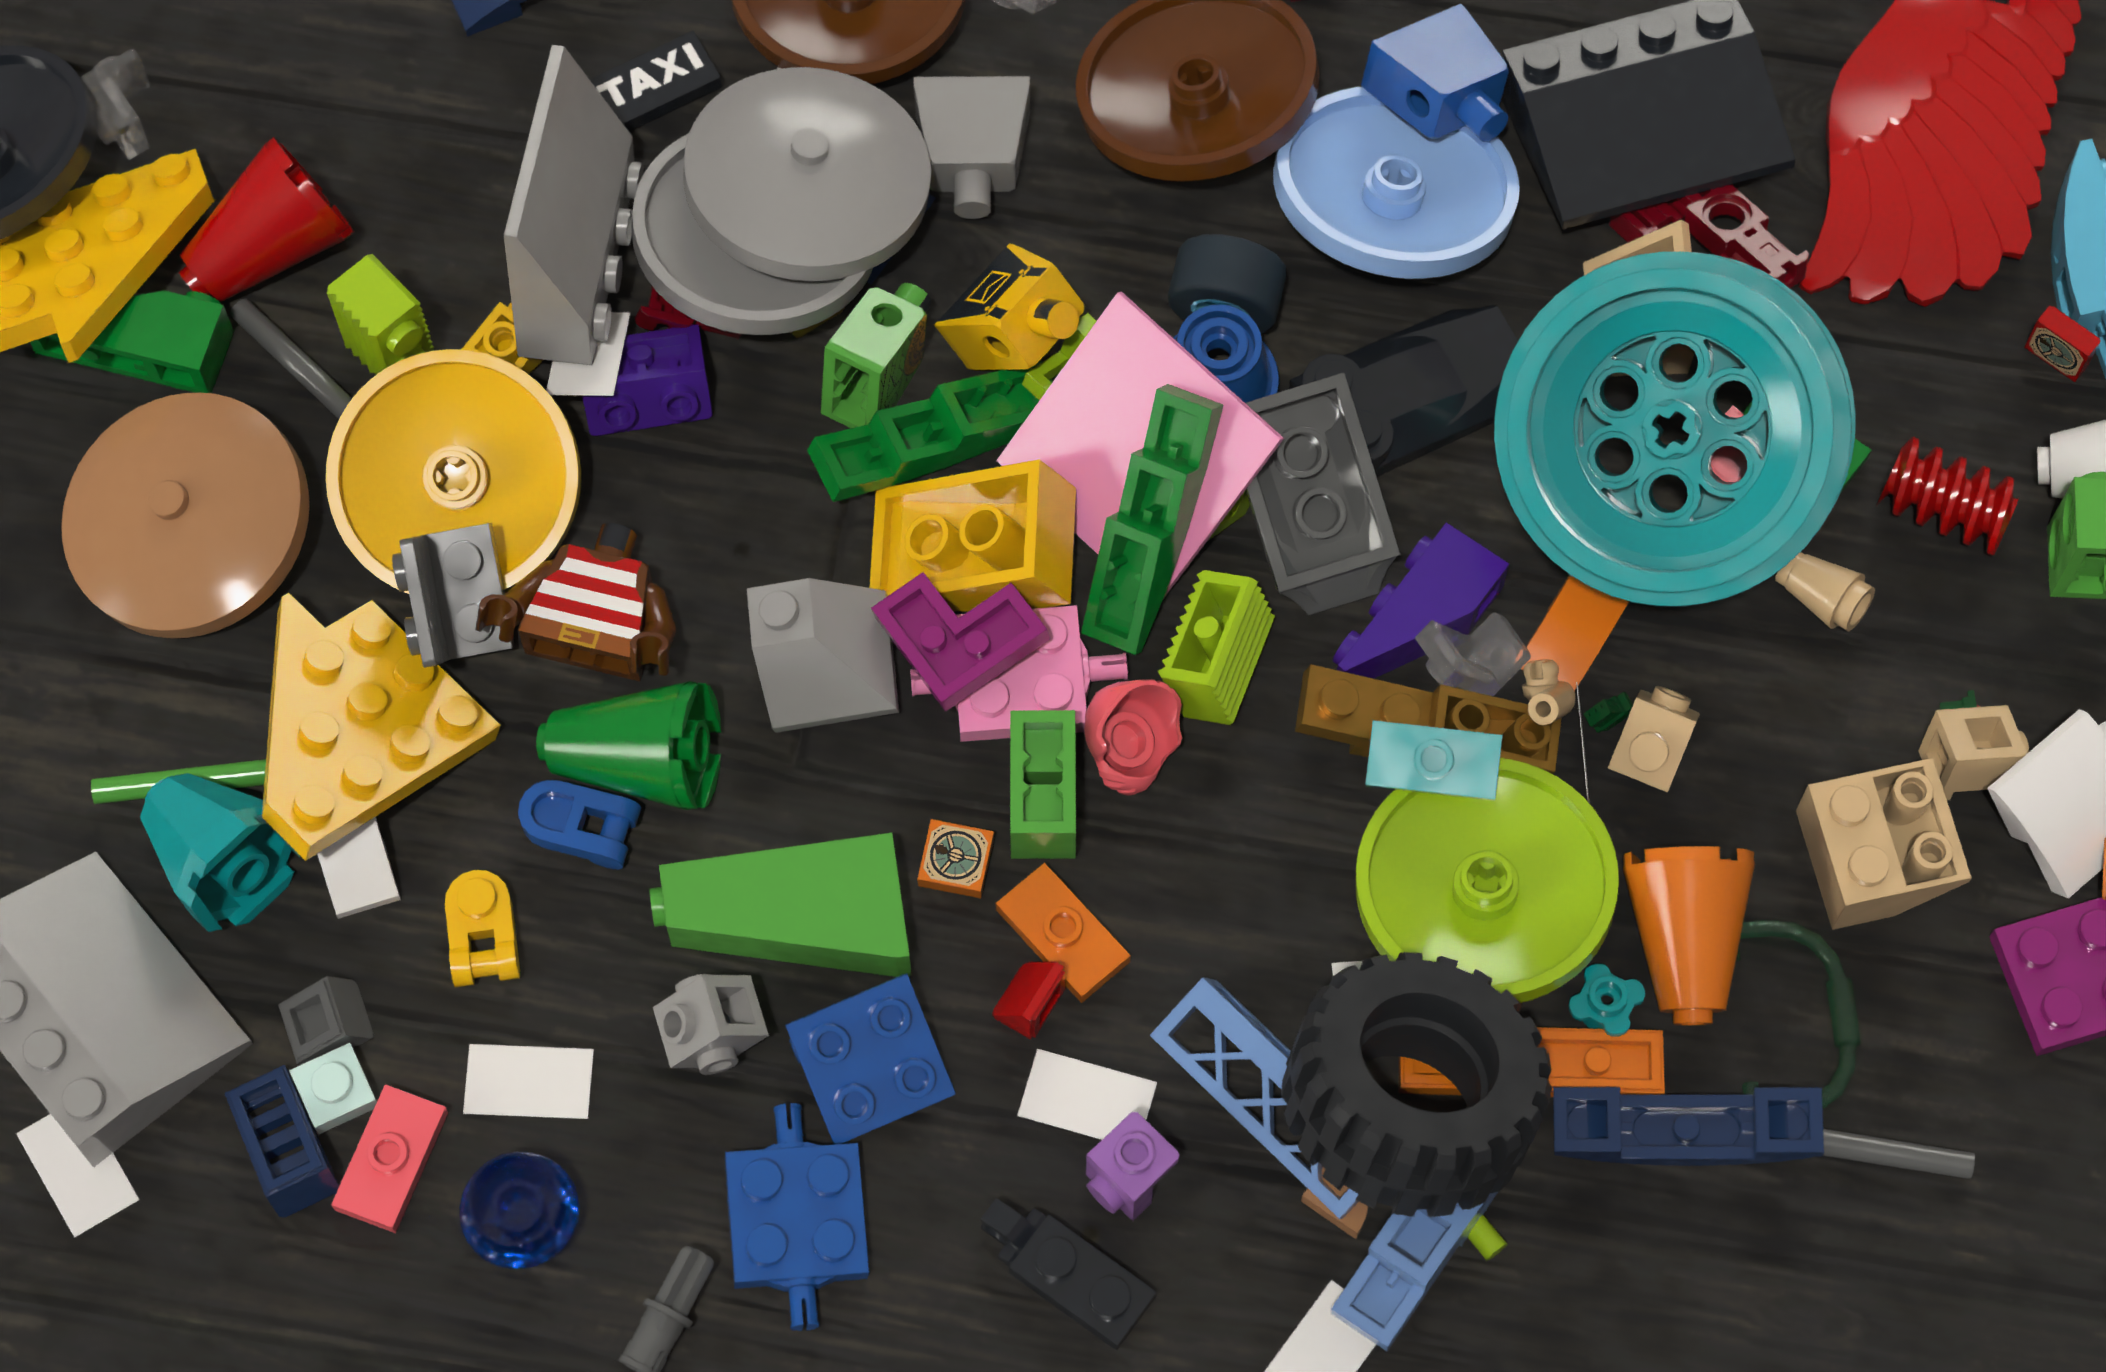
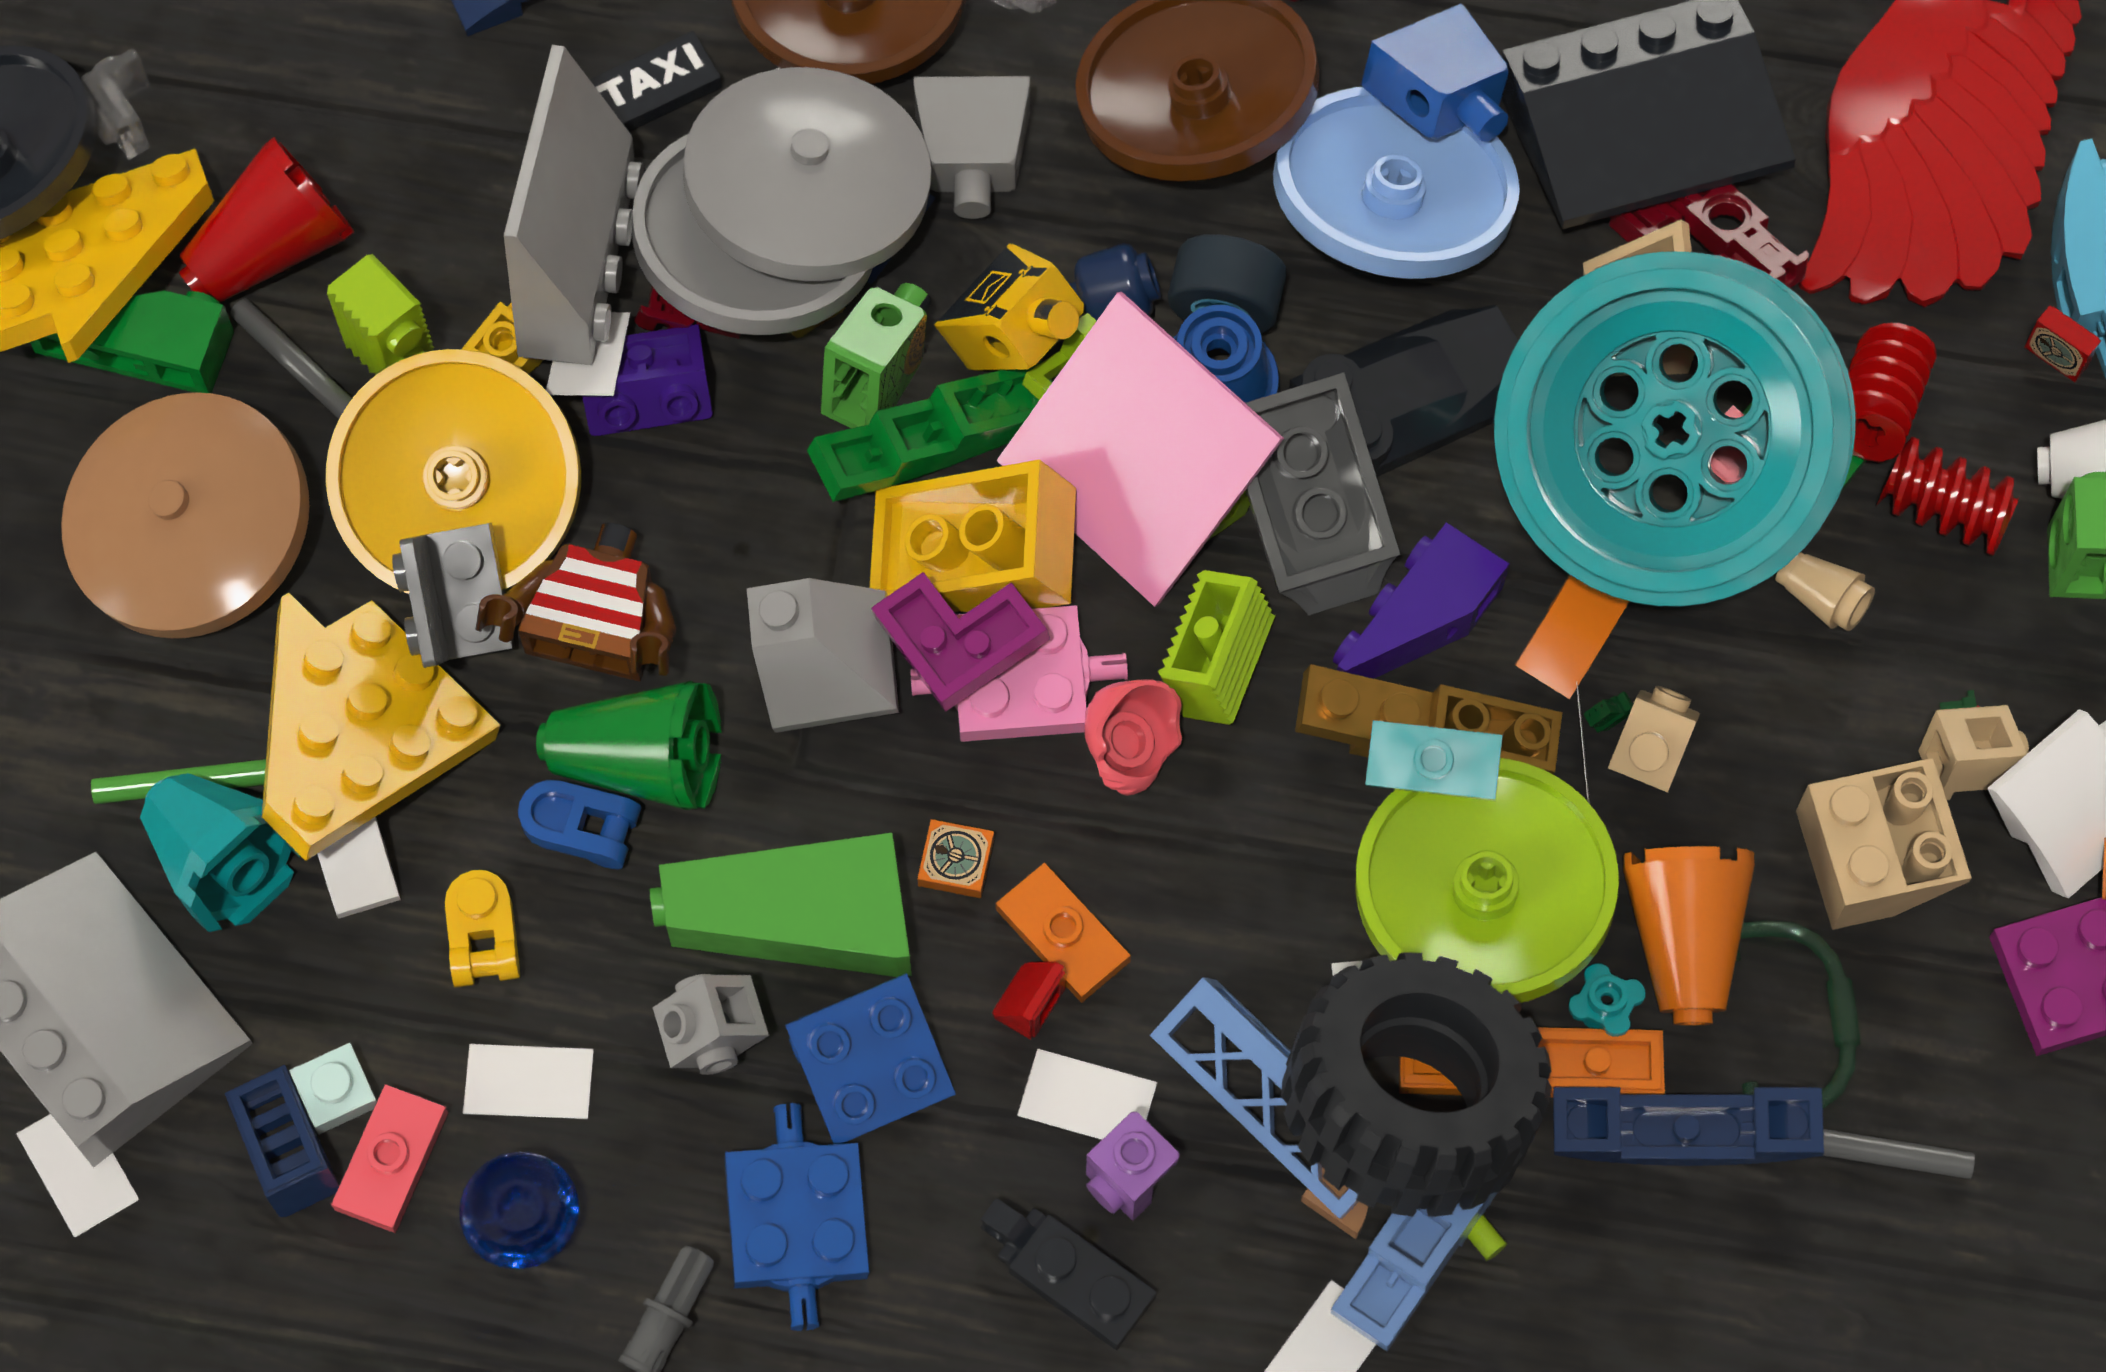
(325, 1018): dark grey slope -> none
(1043, 784): bright green brick -> none
(1113, 271): none -> dark blue head
(1152, 520): green slope -> none
(1475, 661): clear bracket -> none
(1547, 695): tan arm -> none
(1887, 385): none -> red piece

